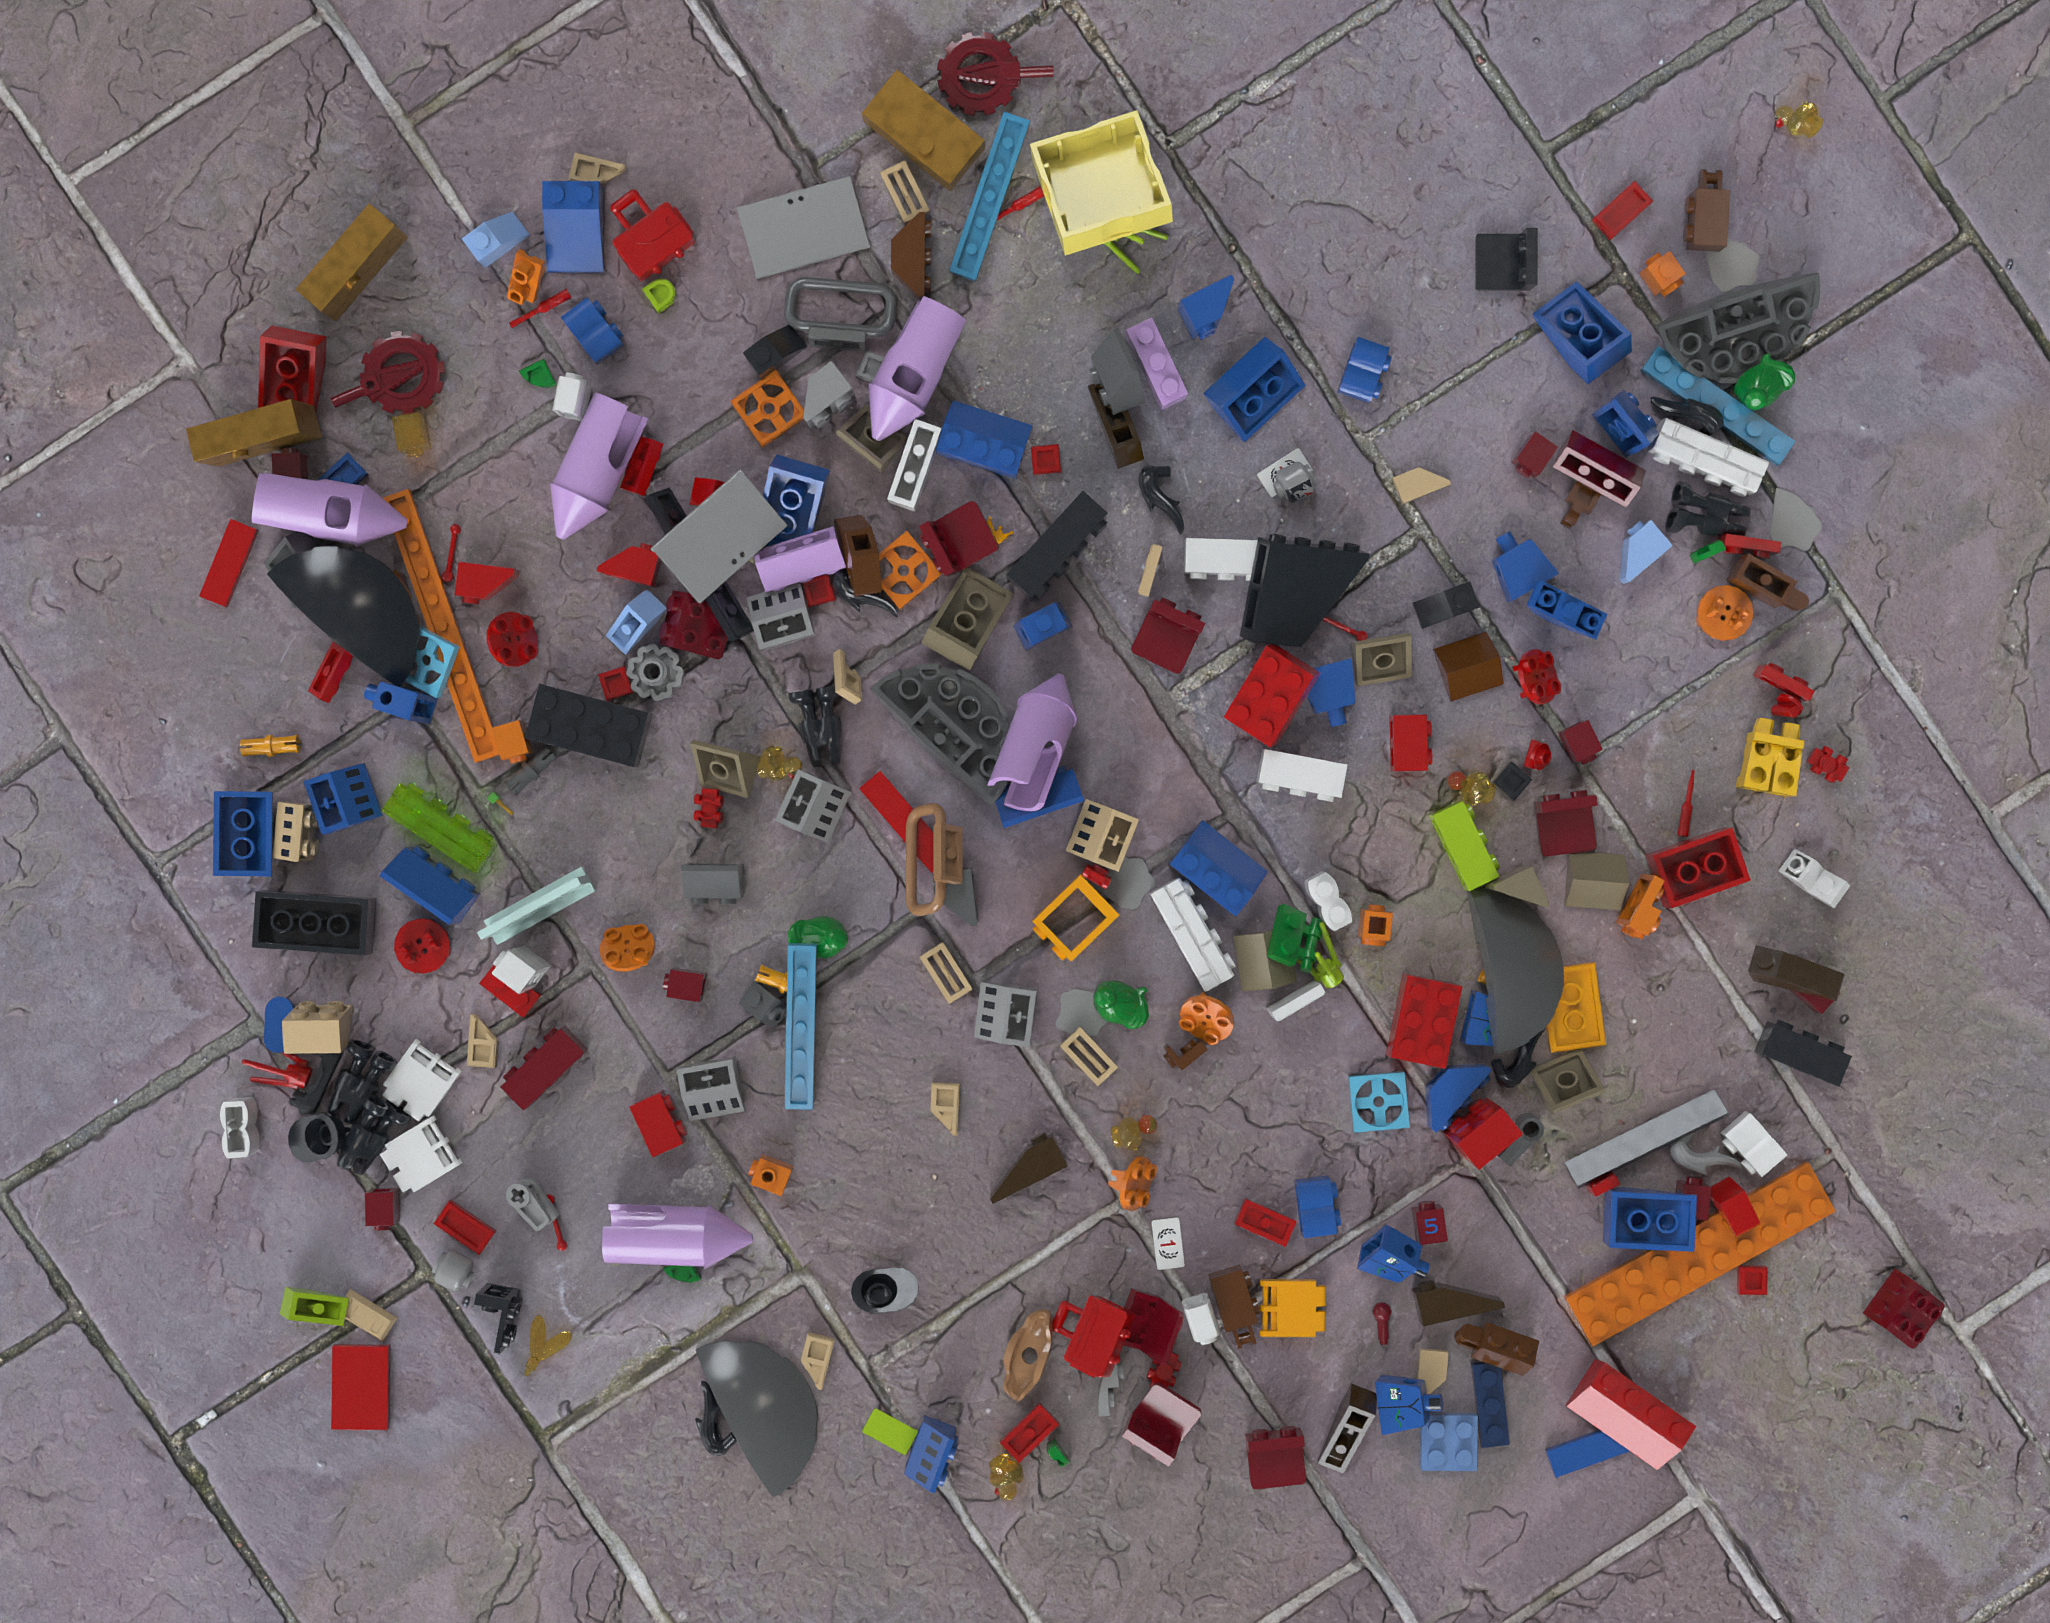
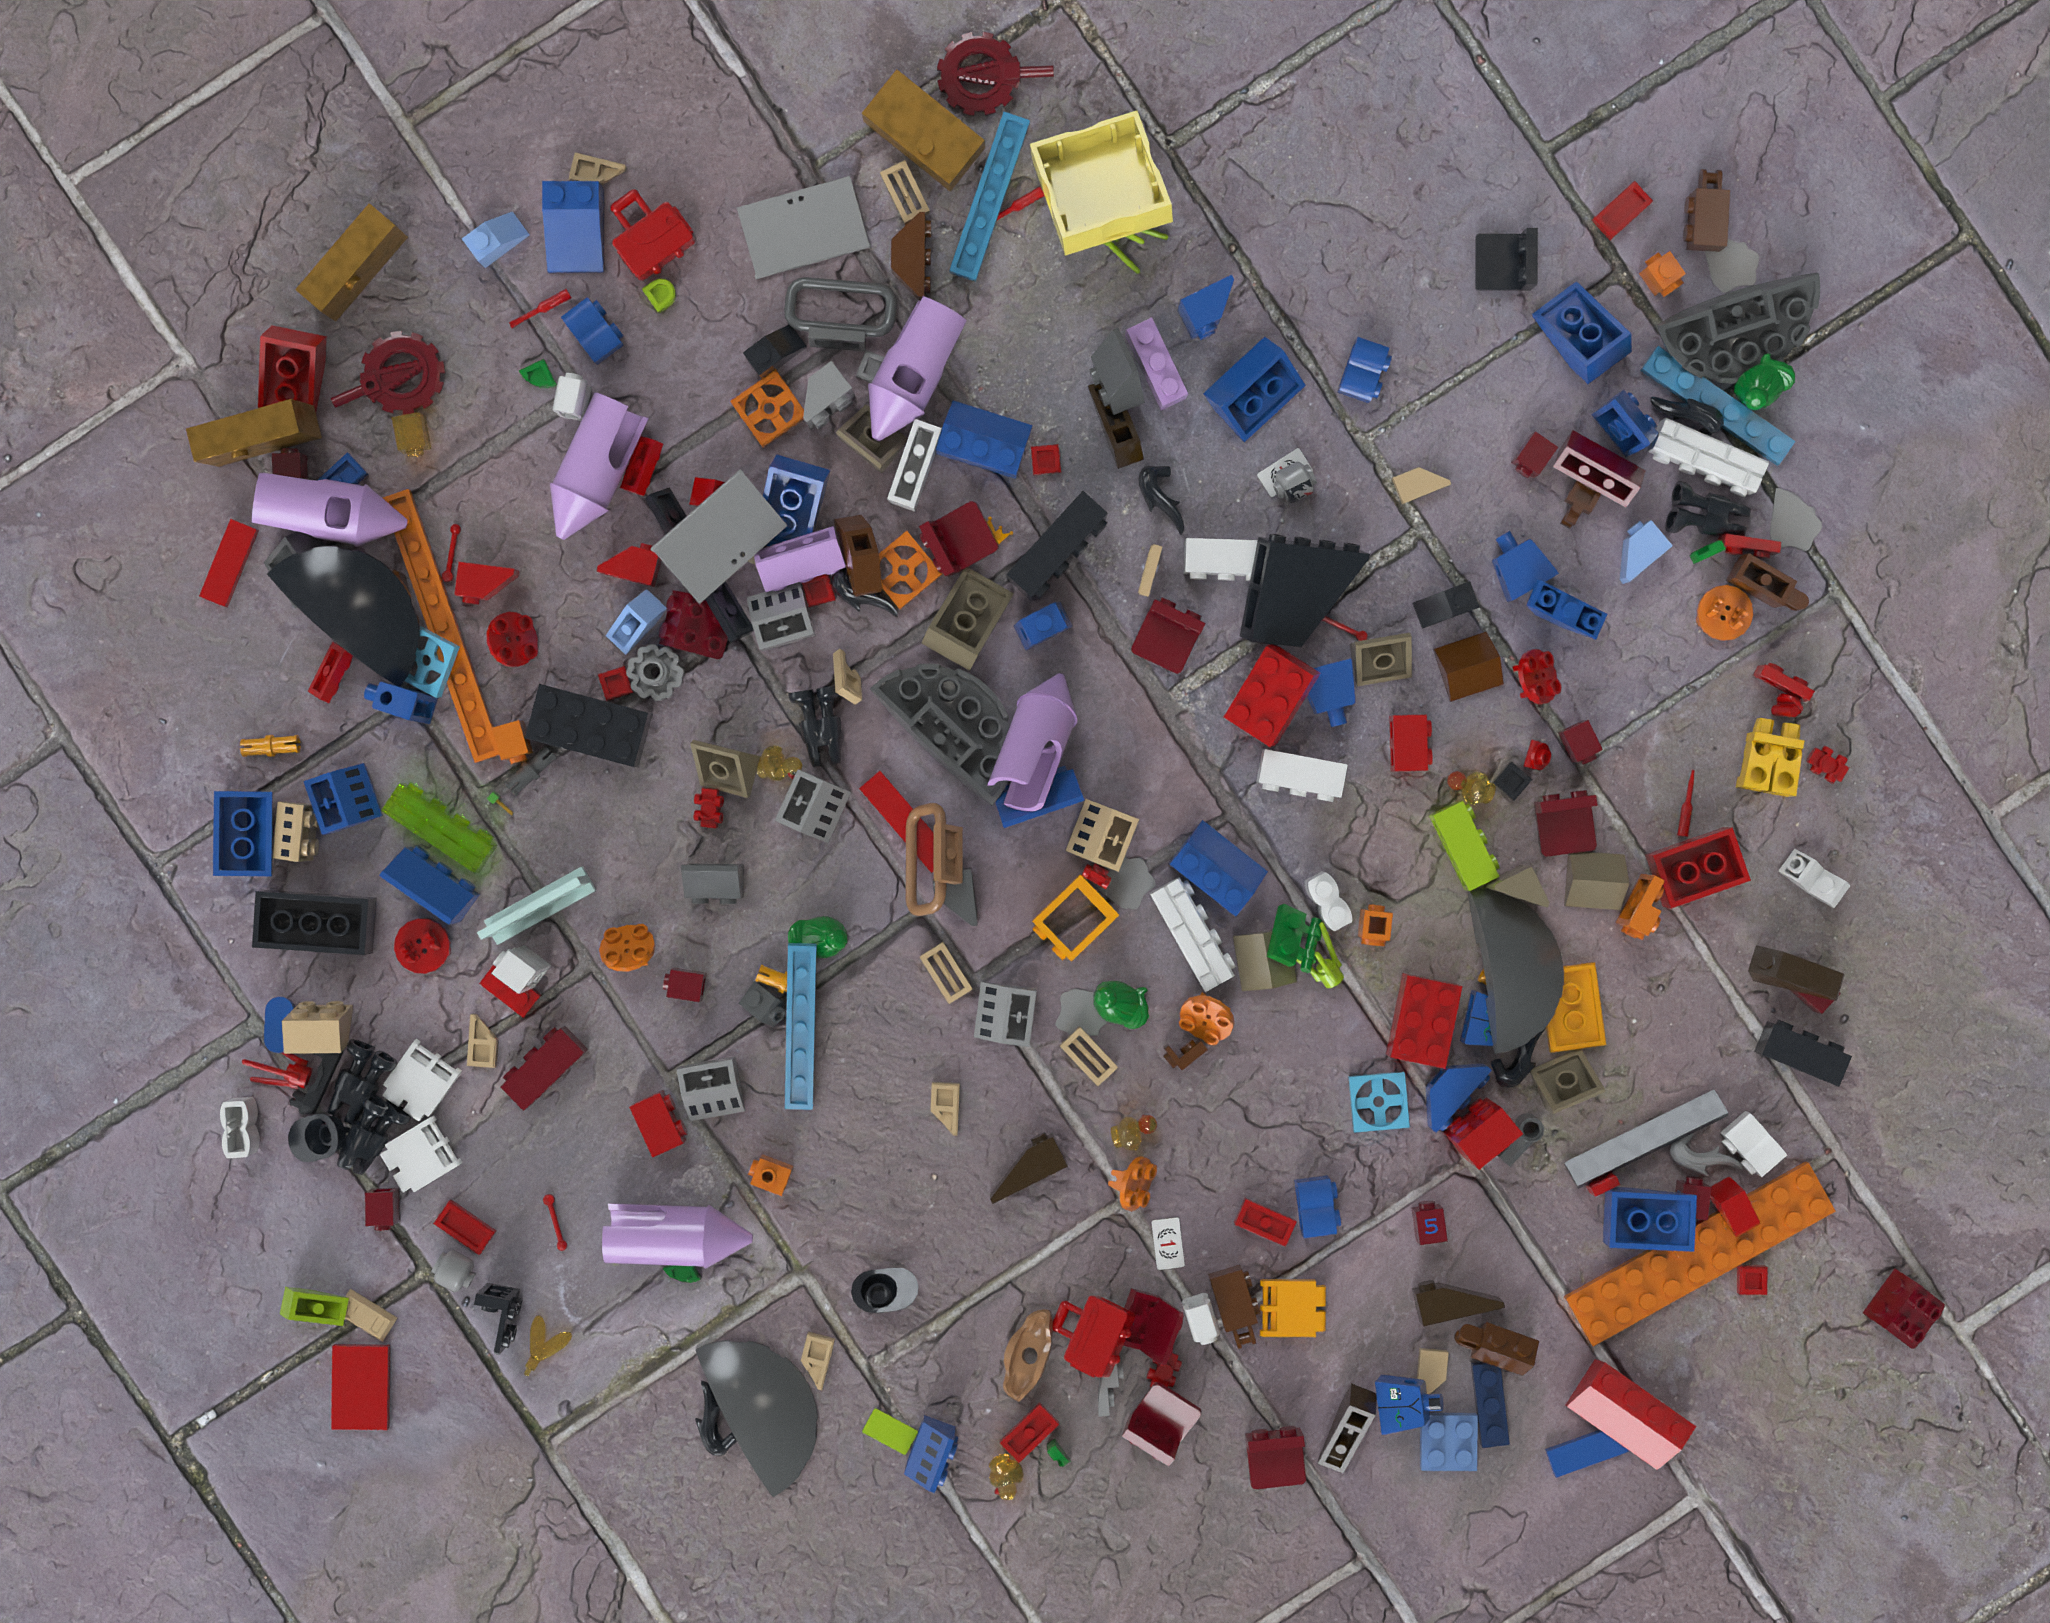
(525, 278): orange hips -> none
(533, 1205): light grey piece -> none
(1296, 1000): white tile -> none
(1382, 1313): dark red piece -> none
(1392, 1256): blue torso -> none
(1802, 121): clear yellow animal -> none

